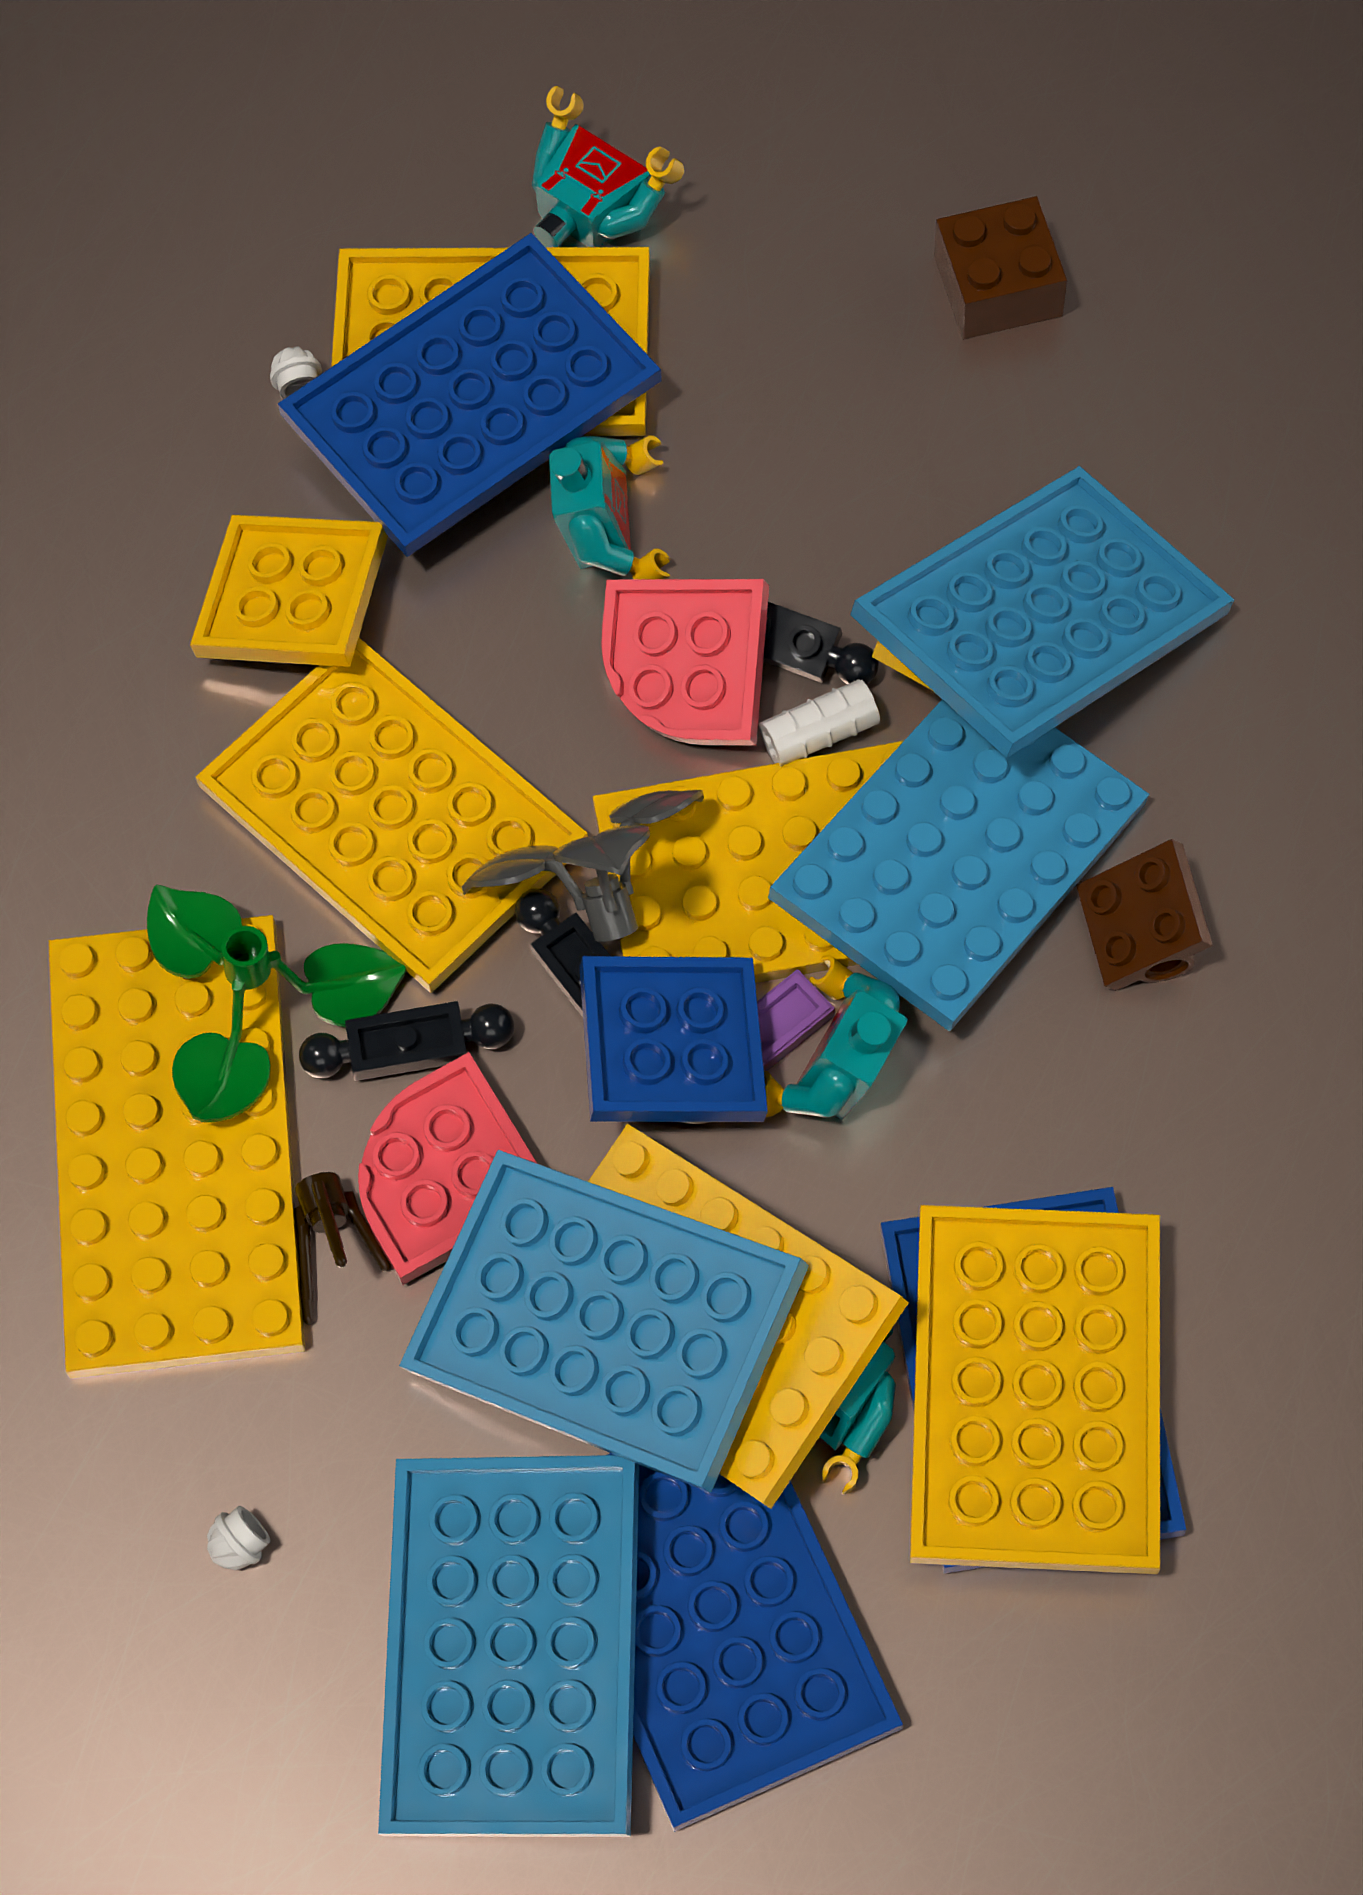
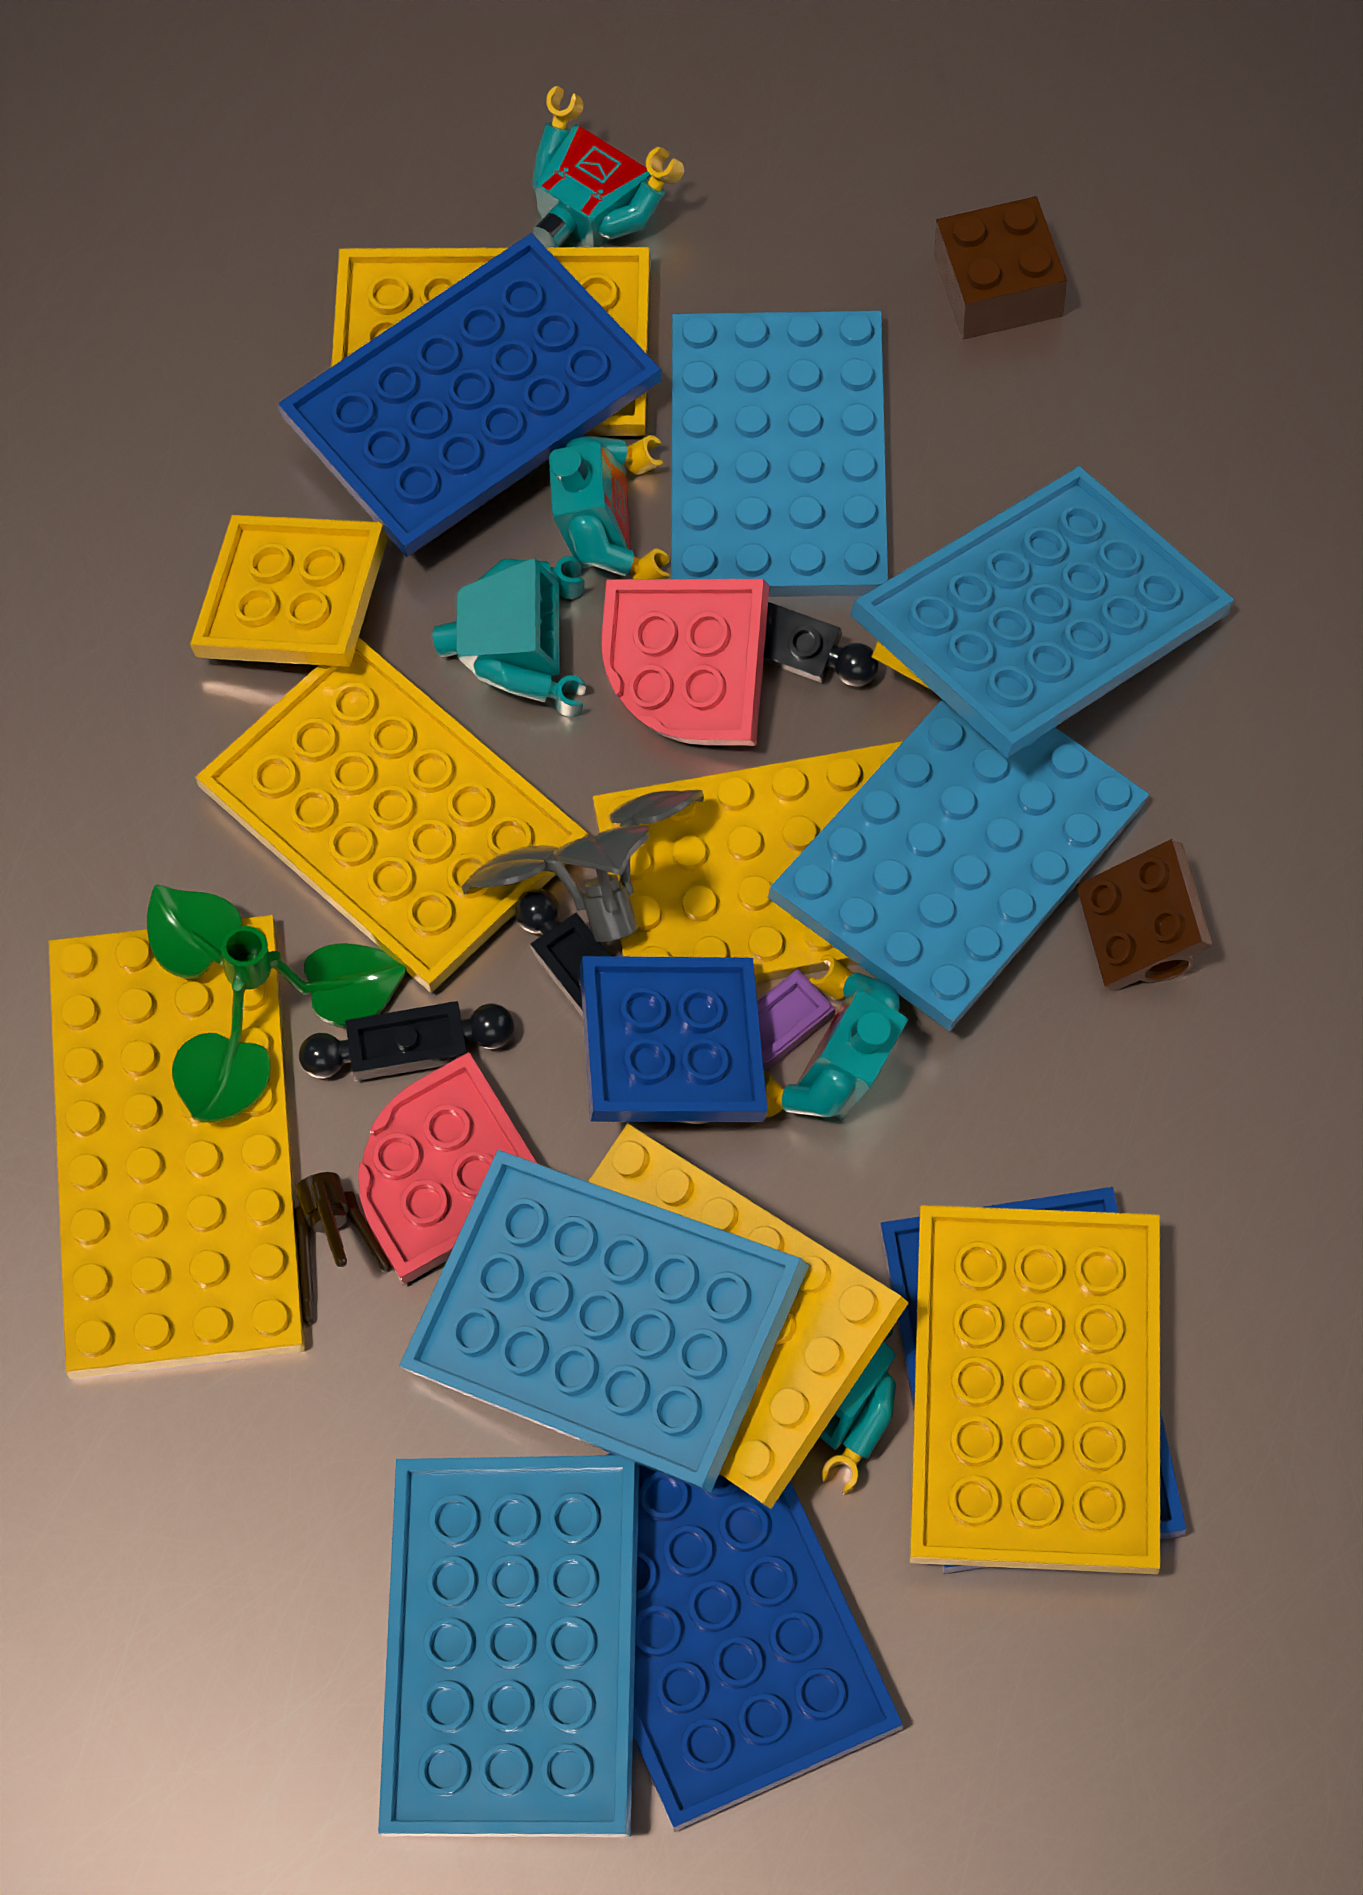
(236, 1539): white plate -> none
(293, 369): white plate -> none
(511, 629): none -> teal torso
(779, 450): none -> dark azure plate
(819, 722): white axle -> none

